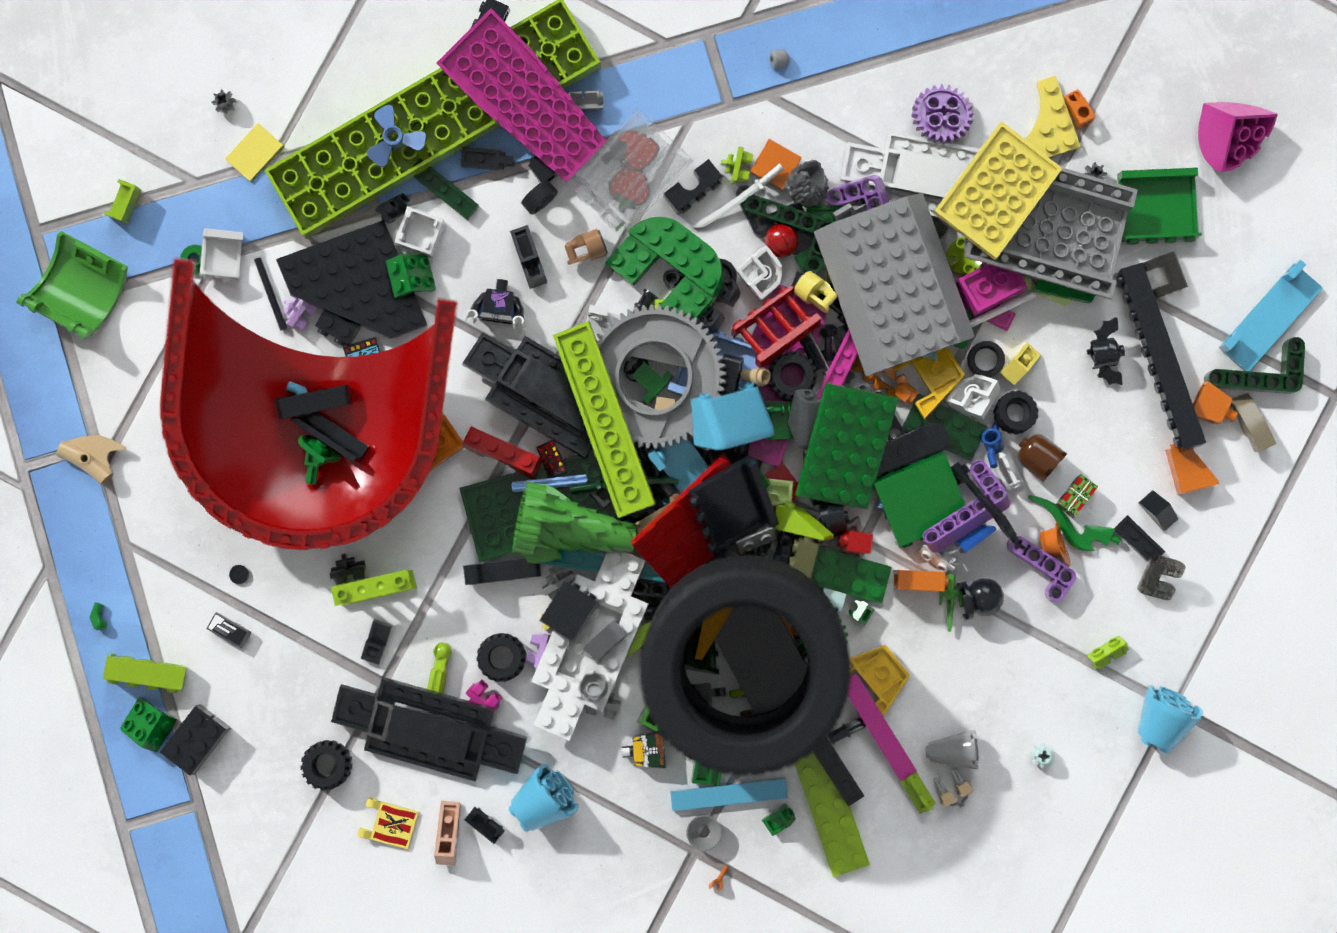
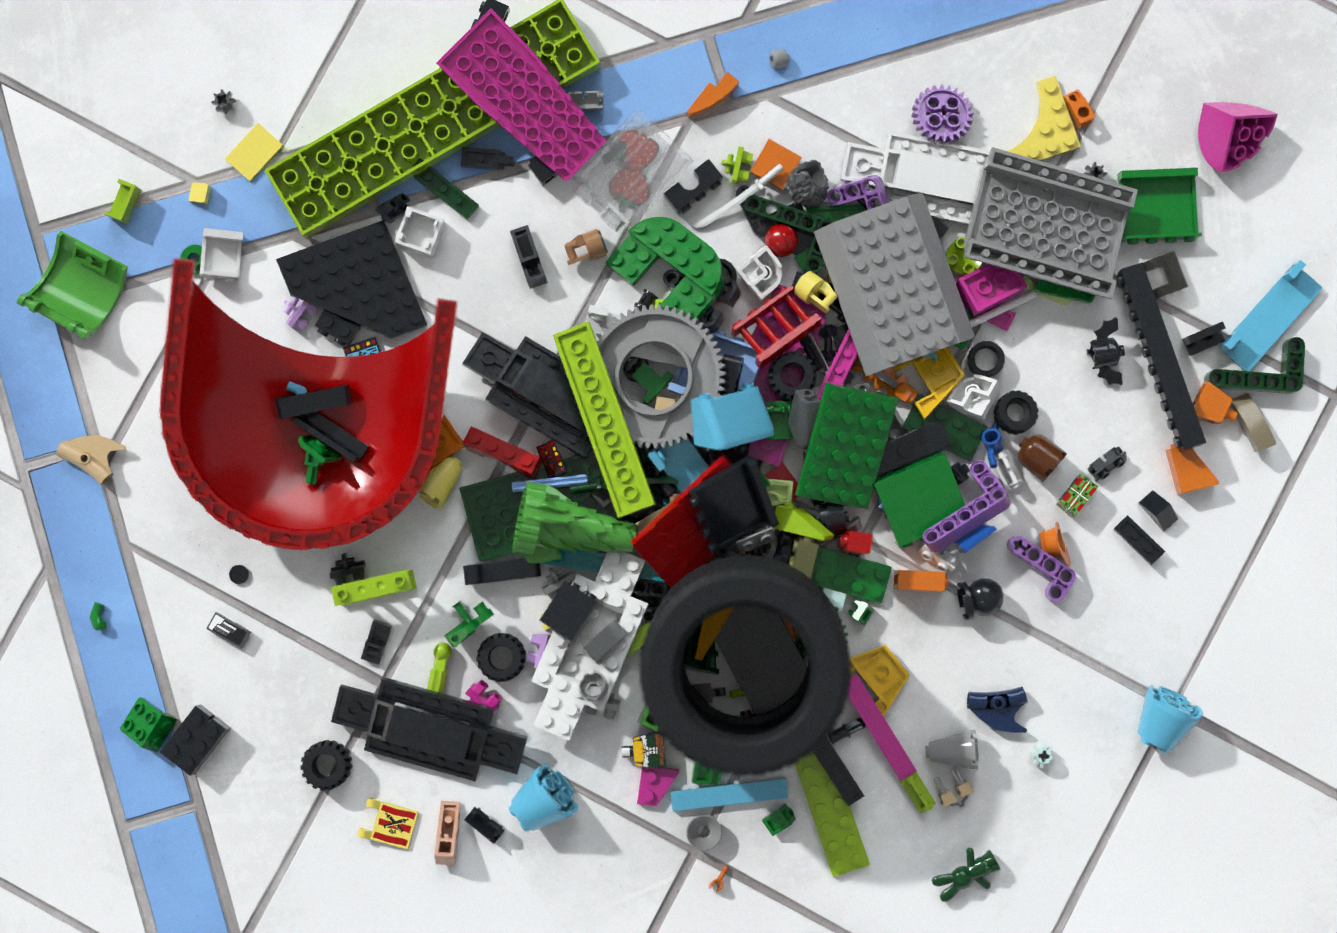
(144, 673): lime wedge -> none
(200, 193): none -> light yellow slope
(270, 294): black bar -> none
(381, 152): medium blue piece -> none
(410, 274): green bracket -> none
(441, 482): none -> light yellow cone
(469, 625): none -> green piece
(498, 306): torso -> none
(539, 197): black tyre -> none
(654, 784): none -> dark pink wing
(713, 96): none -> orange slope
(758, 376): tan cone -> none
(849, 210): light grey plate -> none
(950, 595): bright green piece -> none
(964, 875): none -> dark green animal
(996, 513): black piece -> none
(997, 190): light yellow plate -> none
(1000, 716): none -> dark blue pin
(1020, 363): light yellow slope -> none
(1078, 541): green piece -> none
(1100, 656): lime hinge -> none
(1114, 460): none -> black hinge
(1156, 567): clear smoke connector -> none
(1204, 339): none -> black bracket

